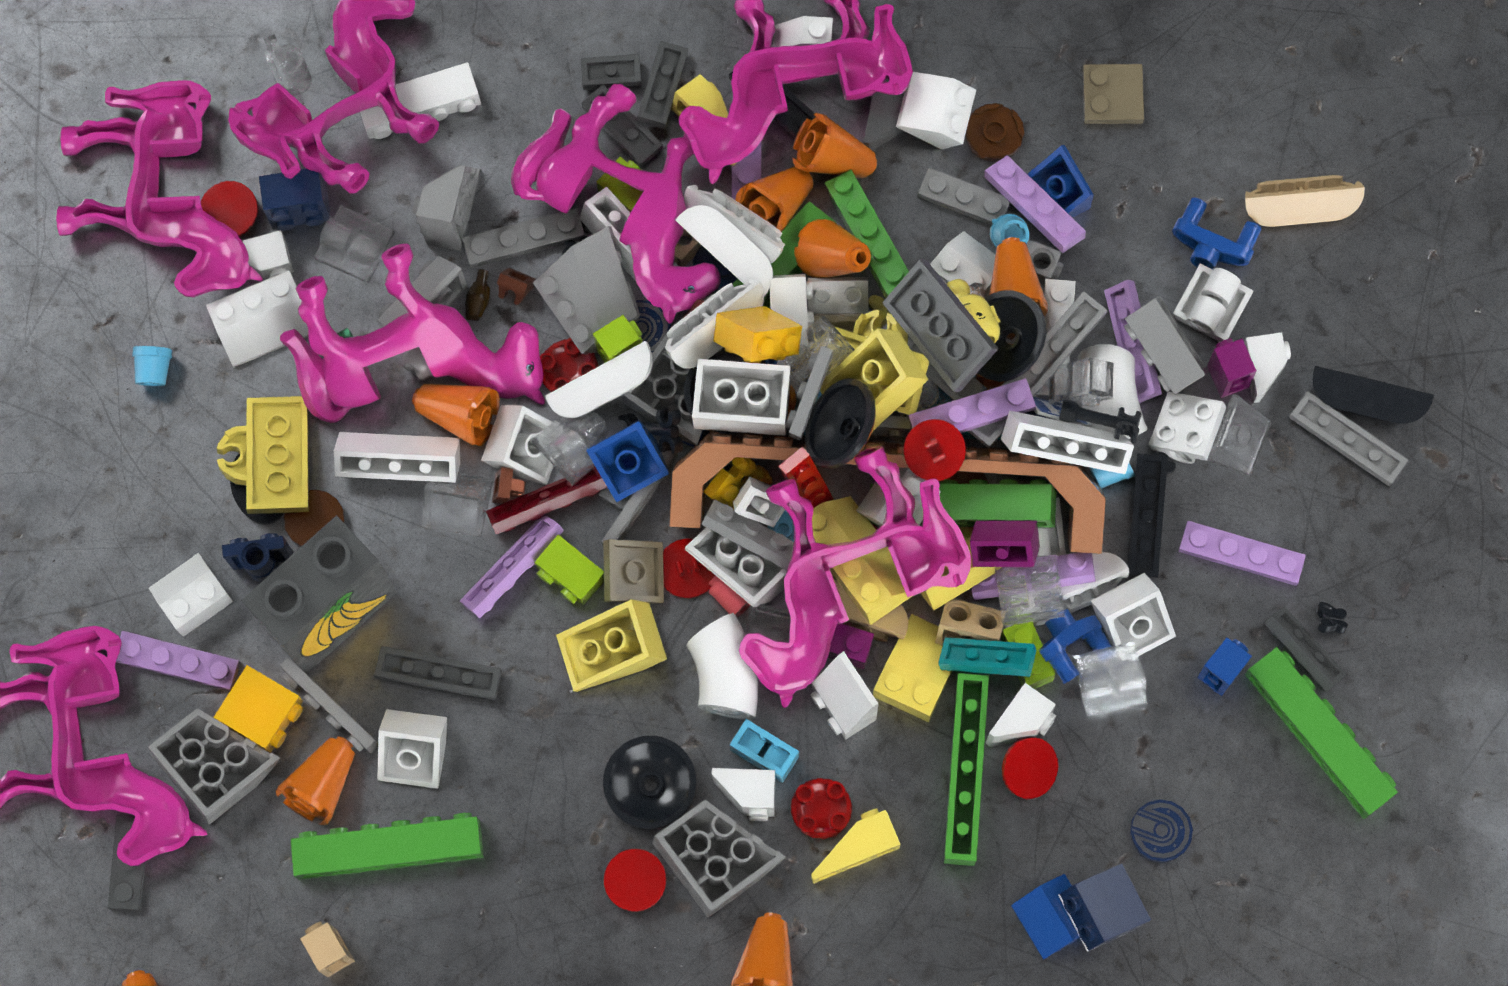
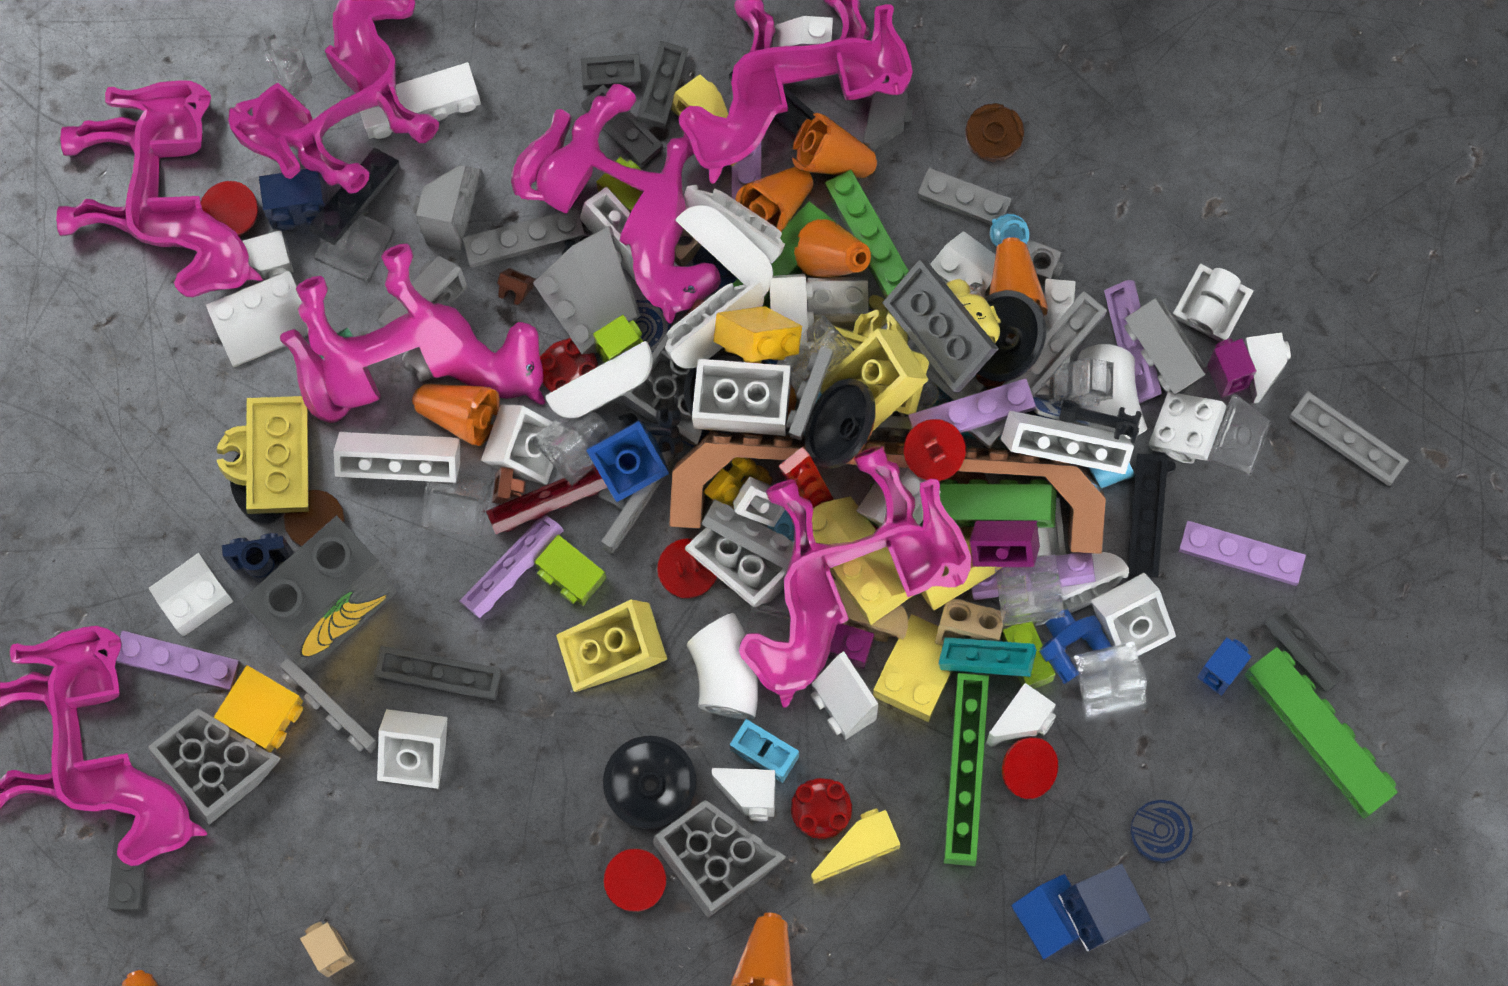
(151, 365): medium azure piece -> none
(318, 781): orange cone -> none
(345, 207): none -> black plate
(386, 847): bright green brick -> none
(478, 296): dark brown piece -> none
(633, 571): dark tan plate -> none
(727, 597): coral brick -> none
(936, 109): white slope -> none
(1035, 204): lavender plate -> none
(1063, 182): blue slope -> none
(1113, 94): dark tan plate -> none
(1211, 247): blue connector -> none
(1303, 200): tan brick -> none
(1331, 618): black piece -> none
(1370, 396): black brick -> none

